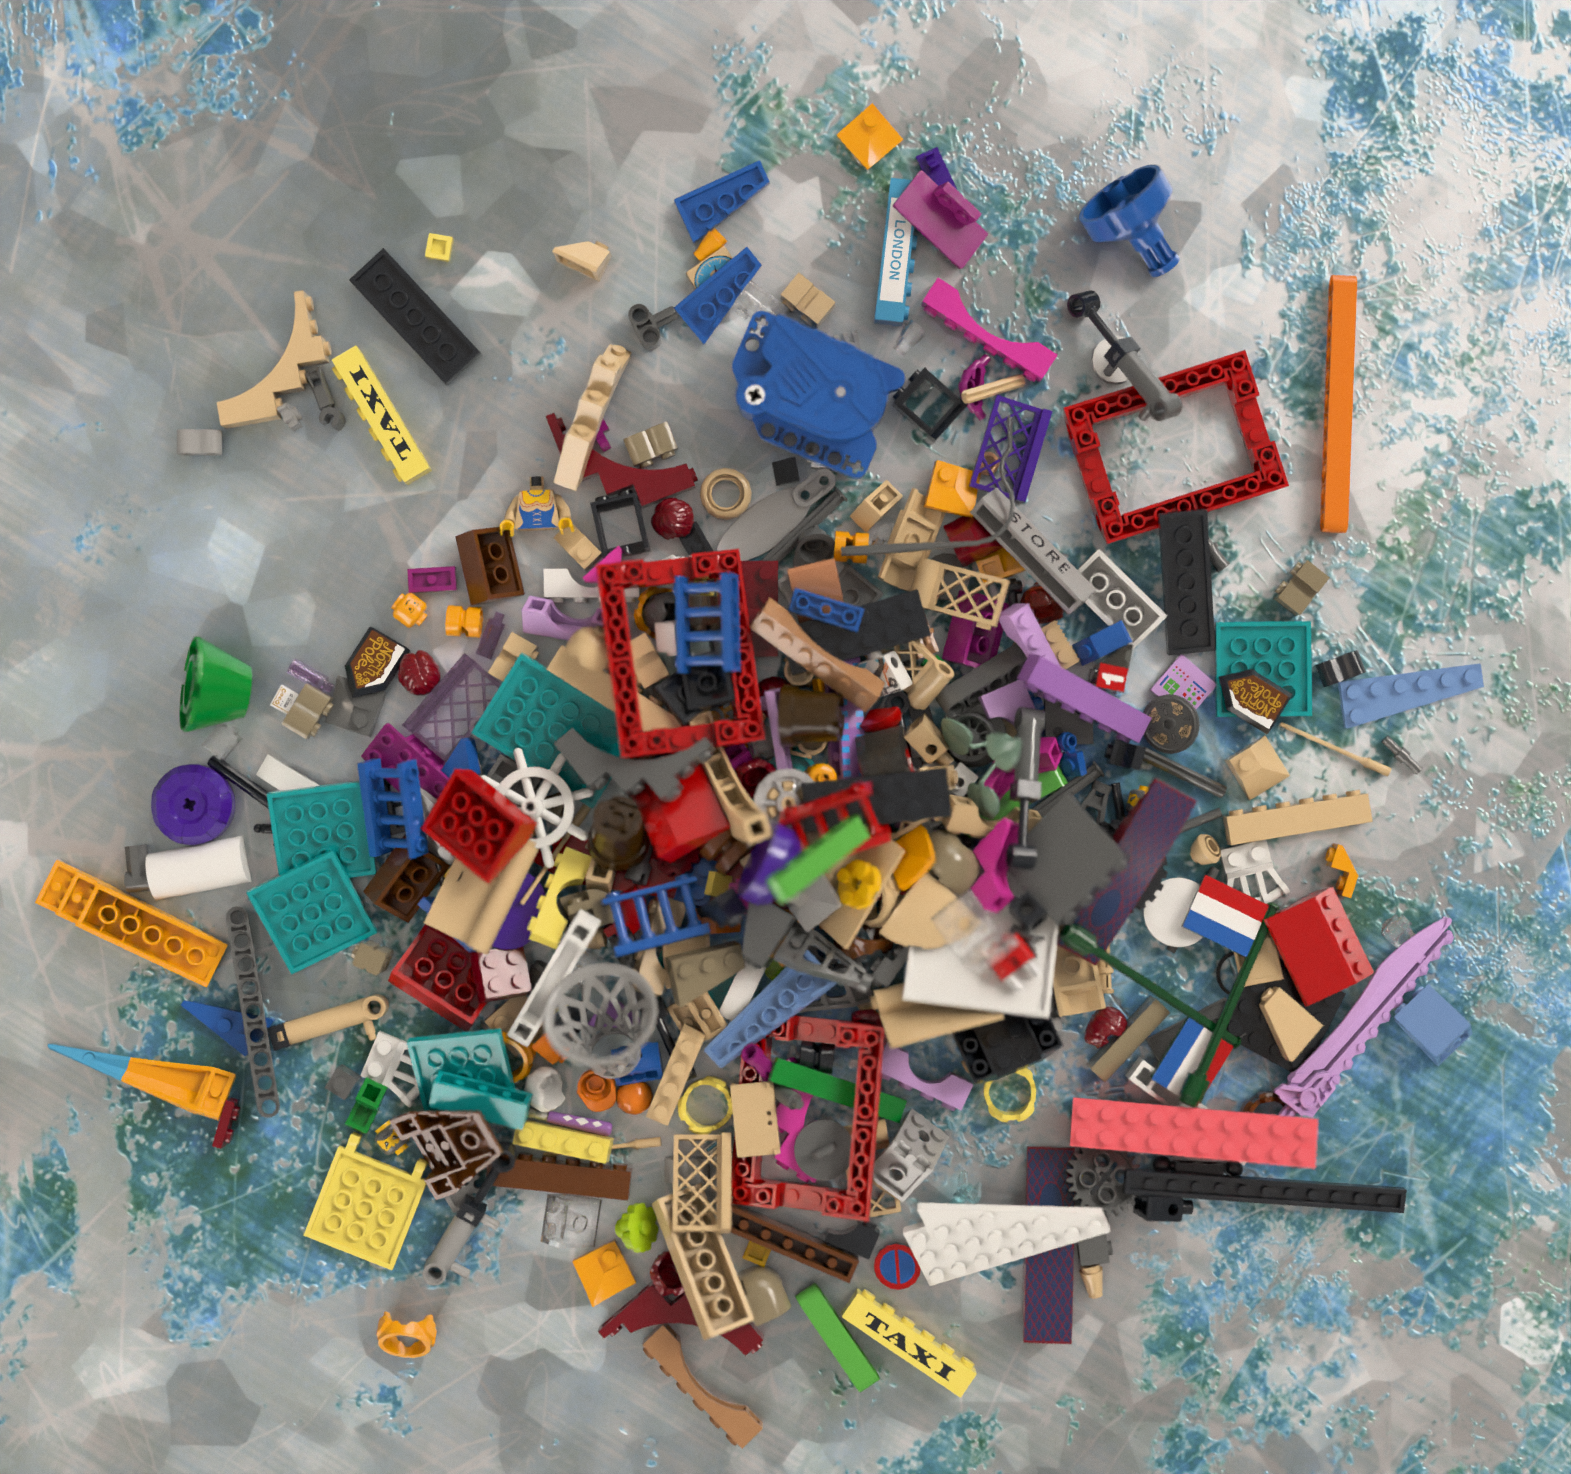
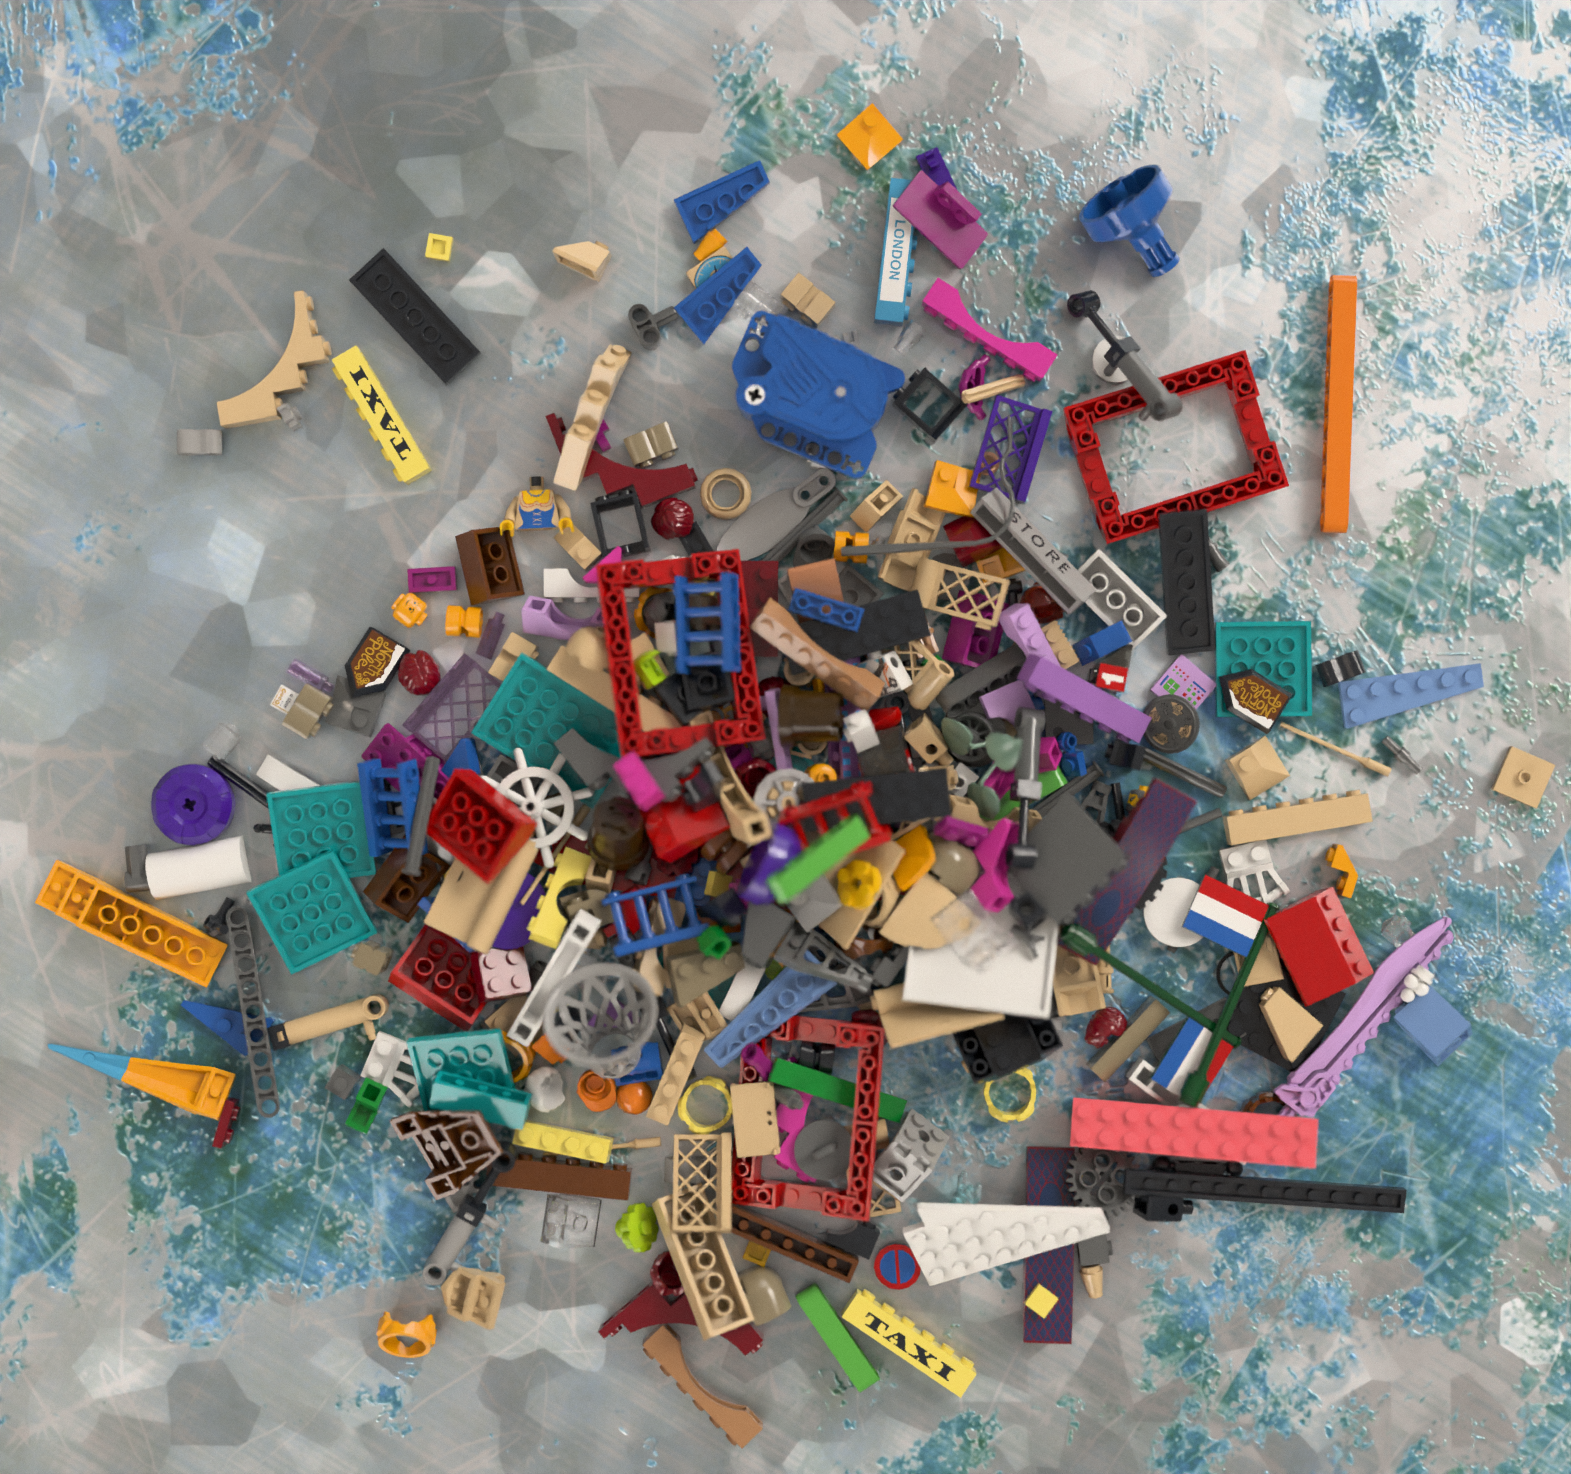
(214, 687): green cone -> none
(216, 924): none -> black piece
(325, 400): dark grey piece -> none
(366, 1205): light yellow plate -> none
(389, 1141): head -> none
(421, 817): none -> dark grey axle
(474, 1295): none -> tan piece
(575, 1122): medium lavender piece -> none
(604, 1272): light orange plate -> none
(639, 781): none -> dark pink brick
(648, 669): none -> lime plate
(703, 788): none -> black arch
(713, 942): none -> green plate
(785, 471): black slope -> none
(860, 731): none -> white brick
(950, 1089): lavender arch -> none
(960, 831): none -> magenta plate
(1014, 960): red piece -> none
(1041, 1300): none -> light yellow tile
(1205, 850): tan cone -> none
(1301, 587): dark tan brick -> none
(1416, 983): none -> white piece
(1523, 777): none -> tan plate

